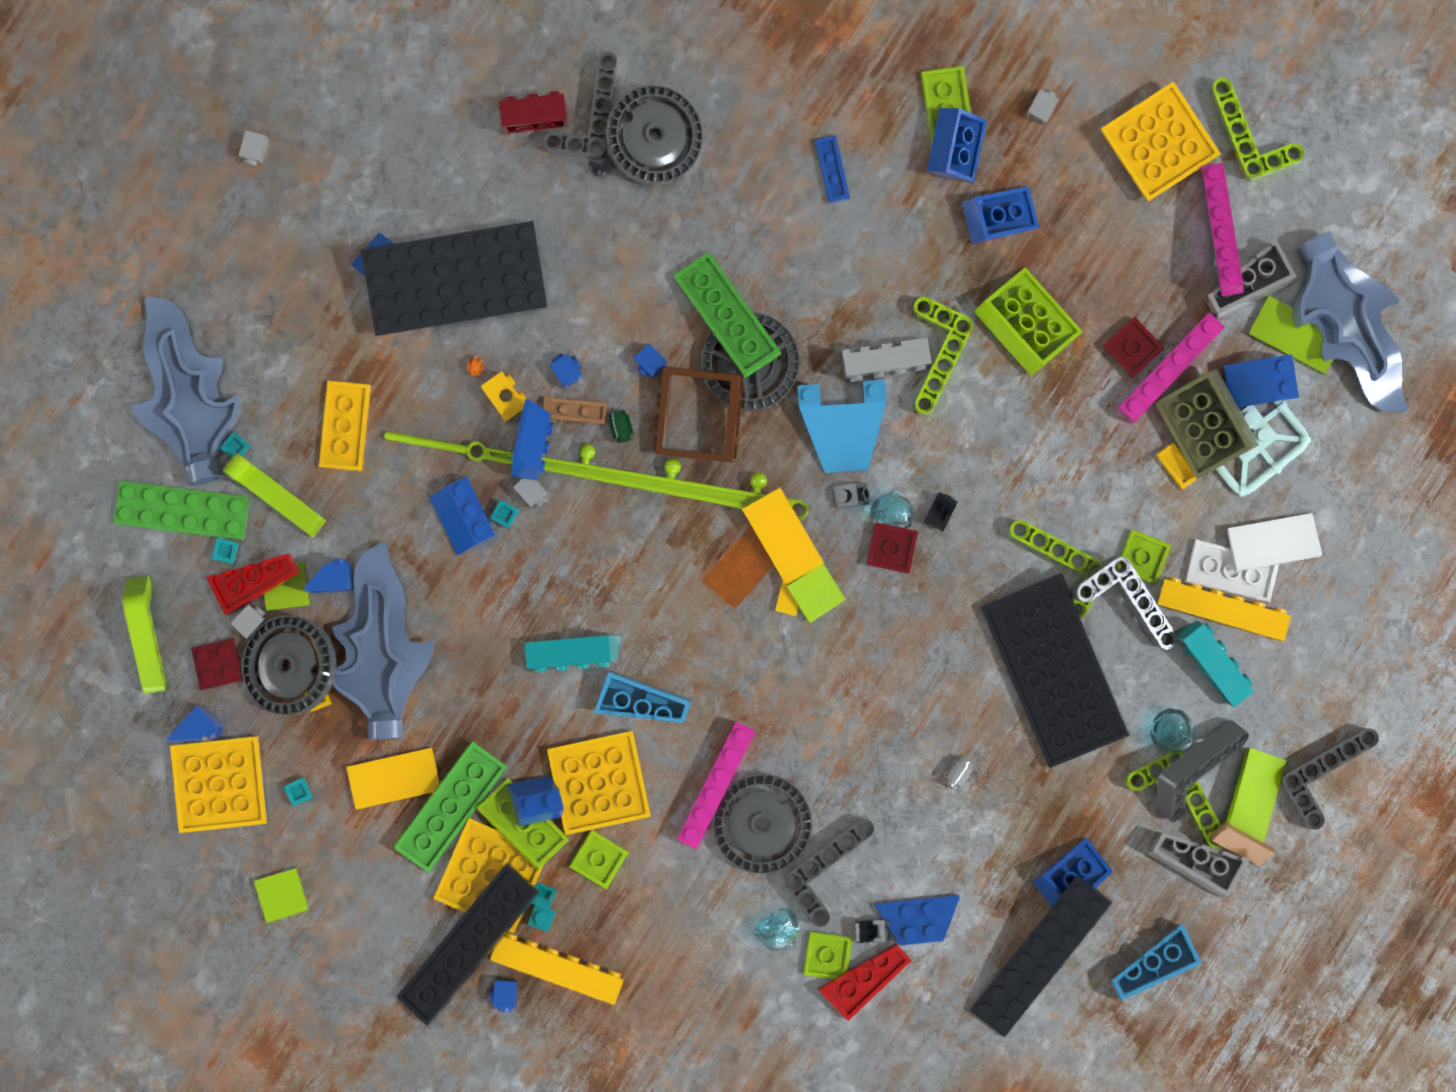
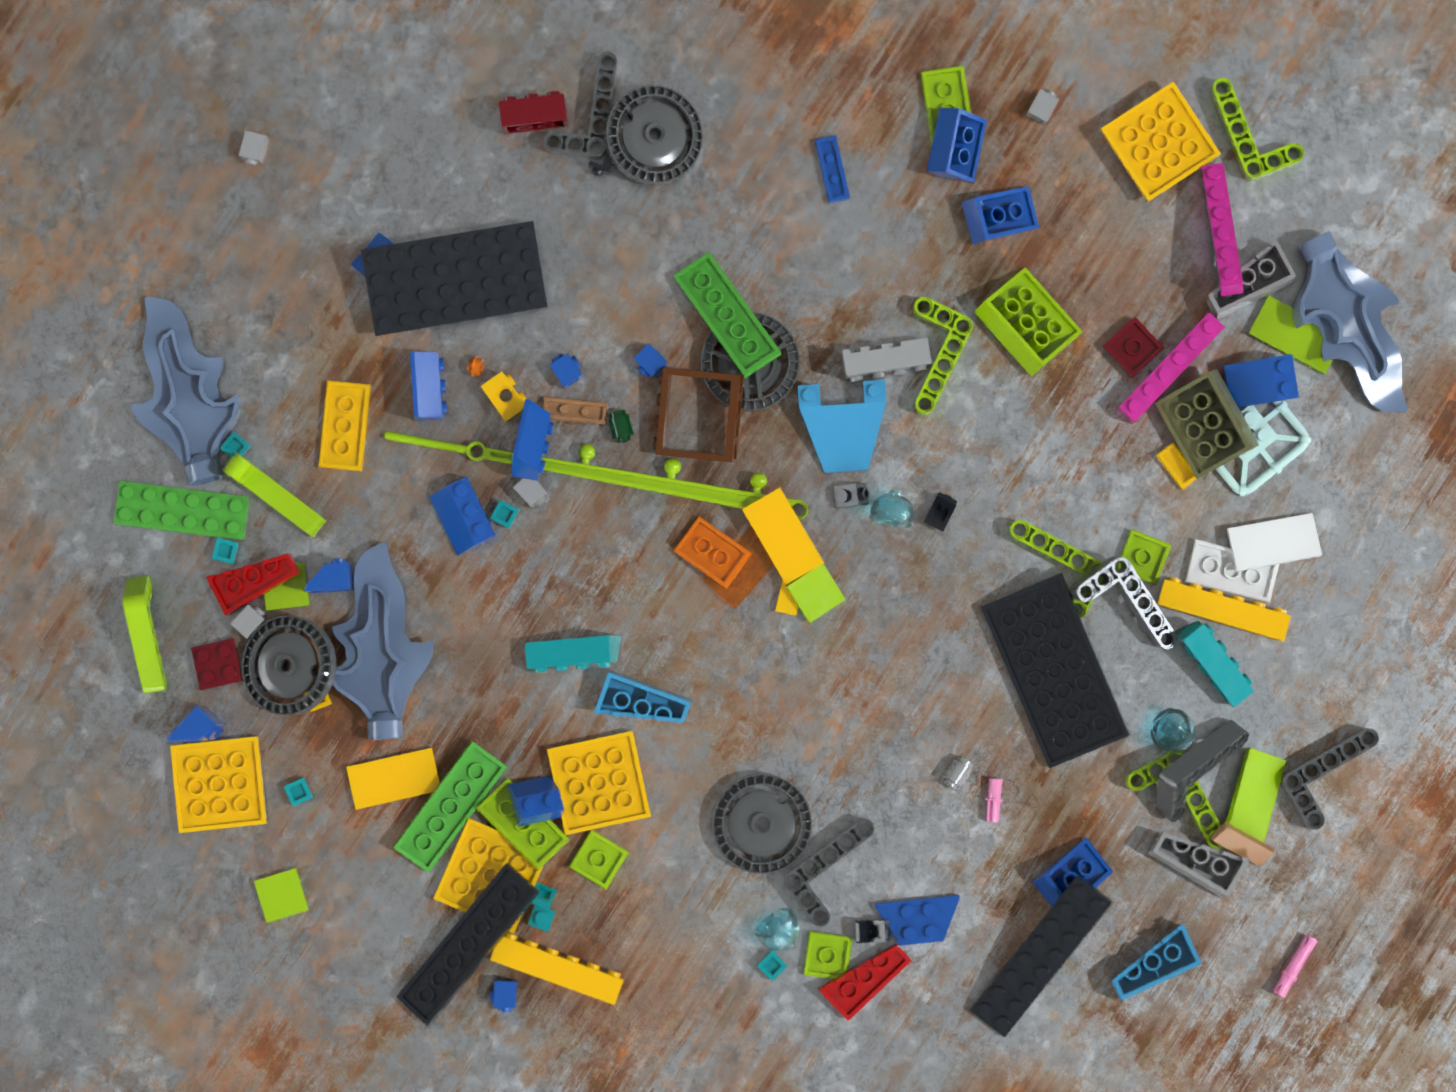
(428, 386): none -> slope
(712, 552): none -> orange tile
(716, 785): dark pink brick -> none
(772, 965): none -> teal plate
(892, 548): dark red plate -> none
(994, 800): none -> bright pink axle
(1290, 974): none -> bright pink pin

